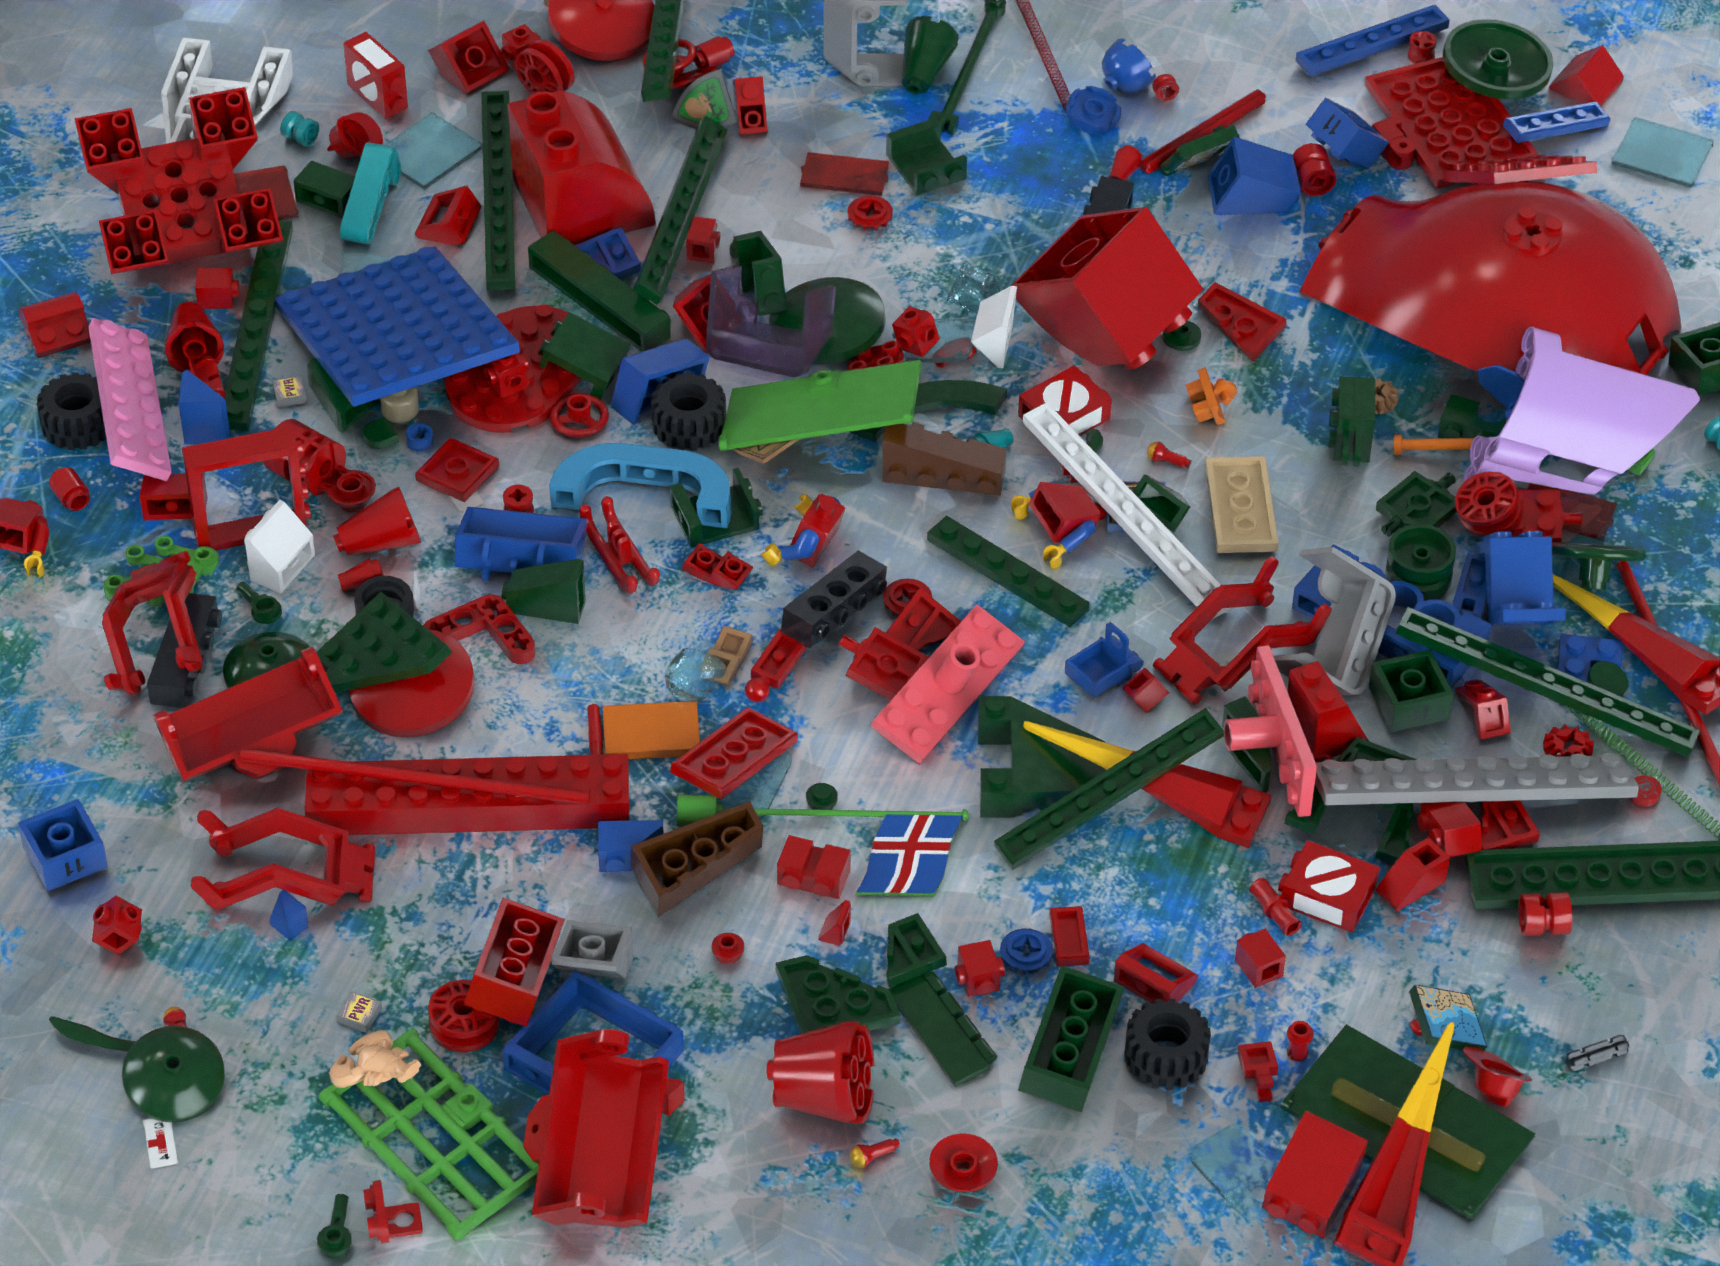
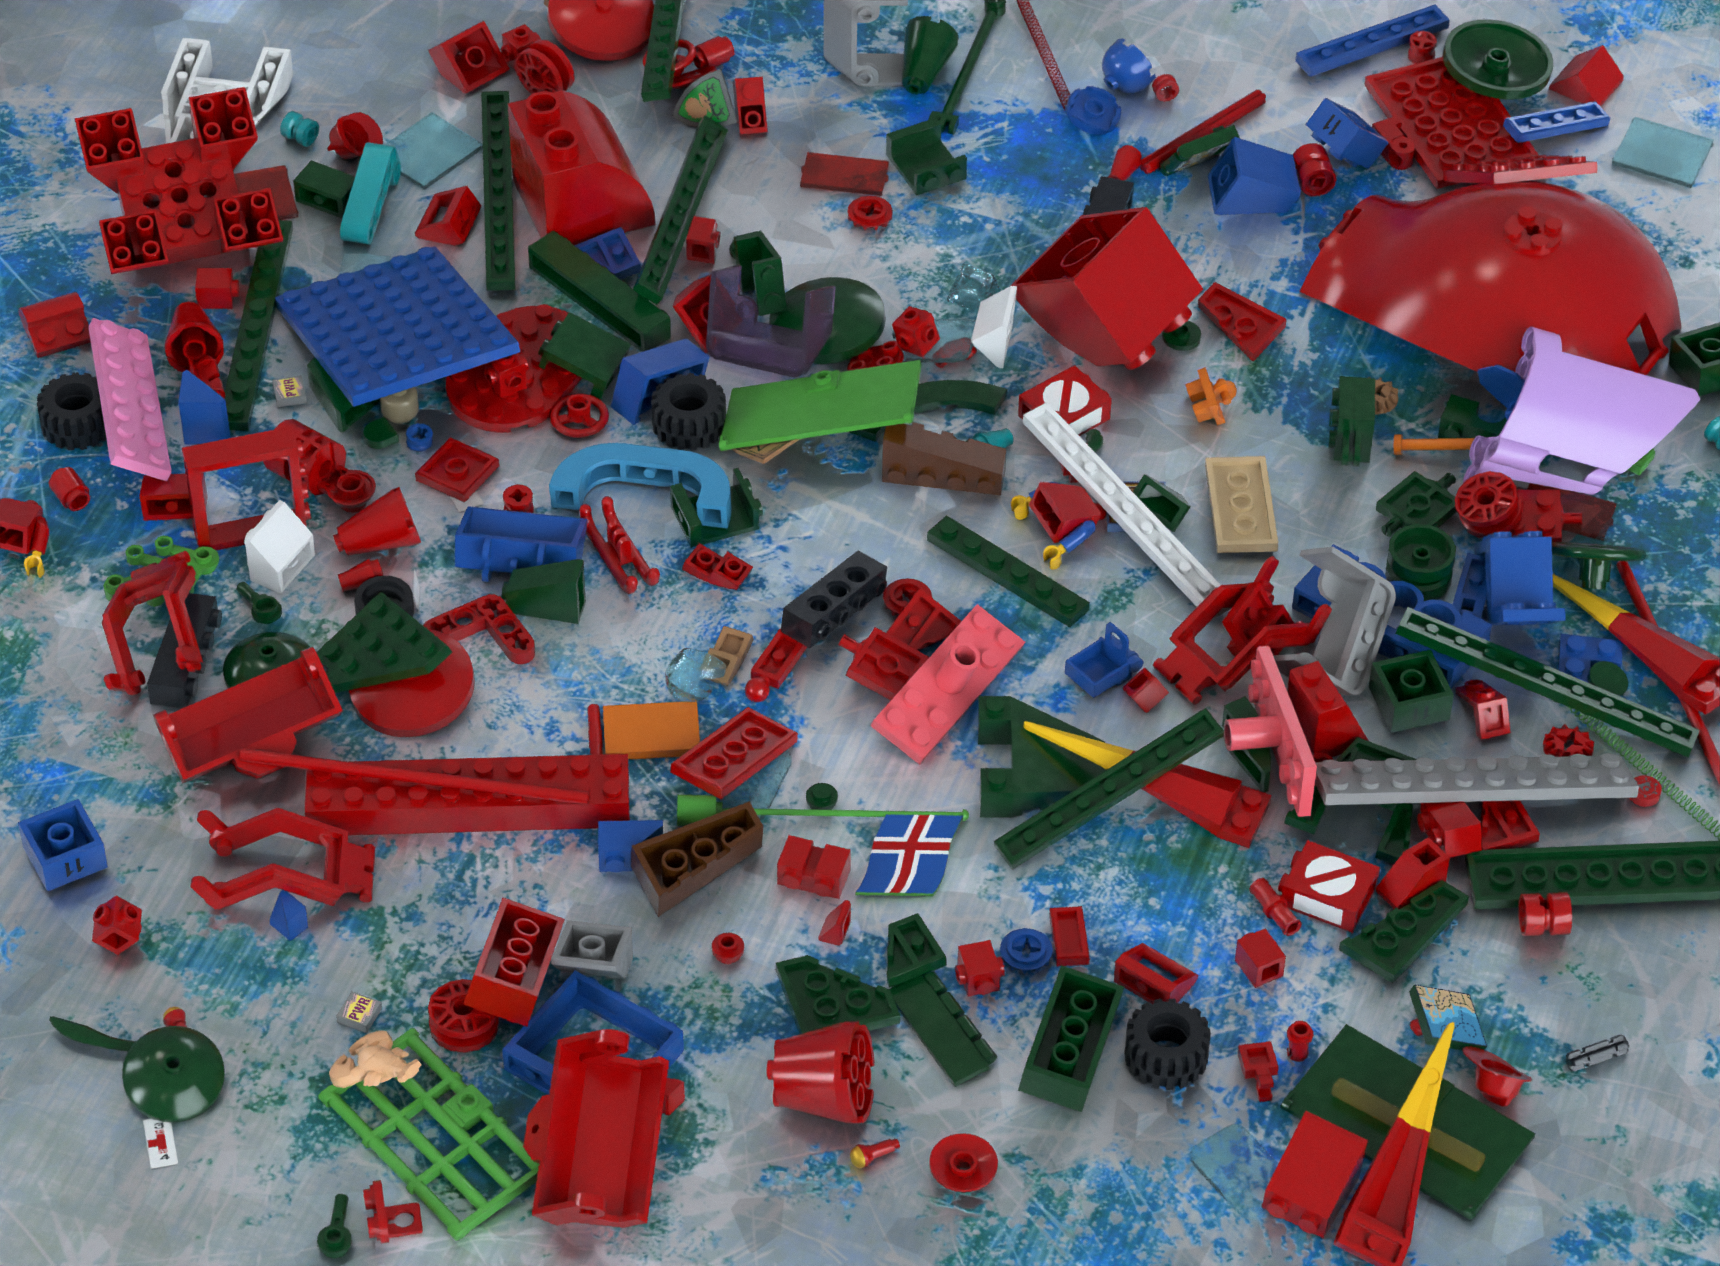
(375, 75): red brick -> none
(814, 533): torso -> none
(1158, 453): red piece -> none
(1251, 615): none -> red brick
(1405, 932): none -> dark green wing

